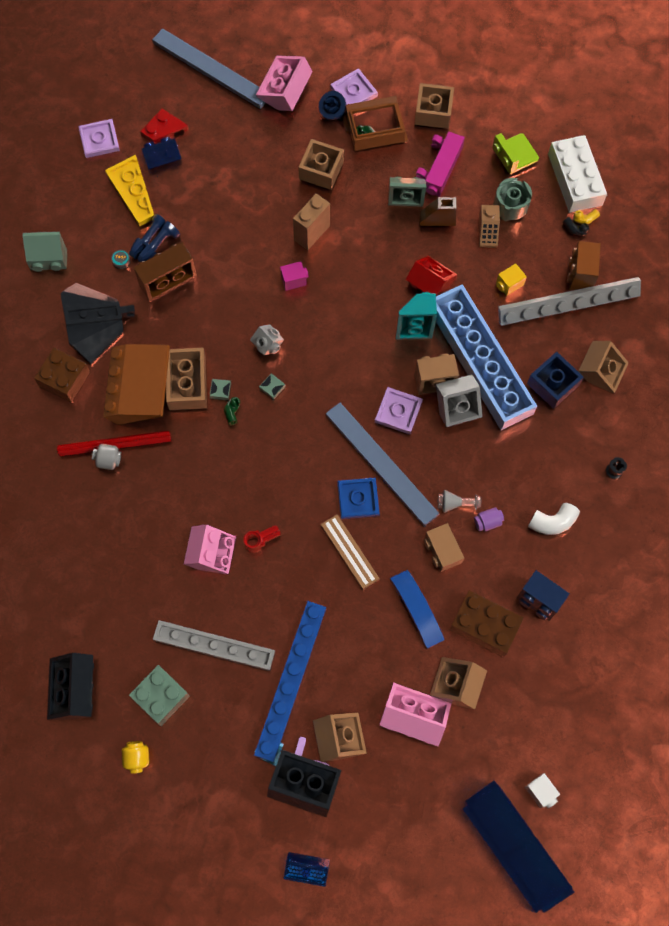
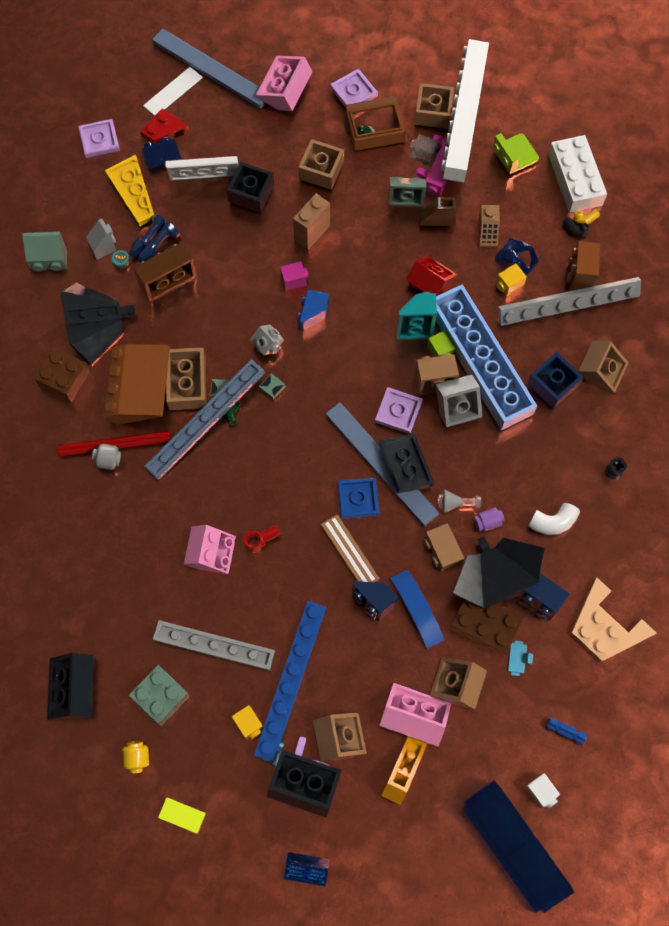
(101, 239): none -> light grey slope
(173, 91): none -> white sticker
(182, 815): none -> neon yellow tile
(202, 168): none -> white tile
(204, 419): none -> sand blue tile
(248, 723): none -> yellow brick
(250, 187): none -> black brick
(314, 309): none -> blue slope
(332, 105): dark blue piece -> none
(375, 597): none -> dark blue slope
(404, 770): none -> light orange slope
(406, 463): none -> black plate
(423, 149): none -> clear brick
(440, 344): none -> lime brick
(465, 111): none -> white brick
(499, 572): none -> black panel
(510, 254): none -> clear blue piece
(513, 199): sand green brick -> none
(519, 658): none -> medium azure piece
(566, 731): none -> blue axle
(600, 632): none -> light nougat wing

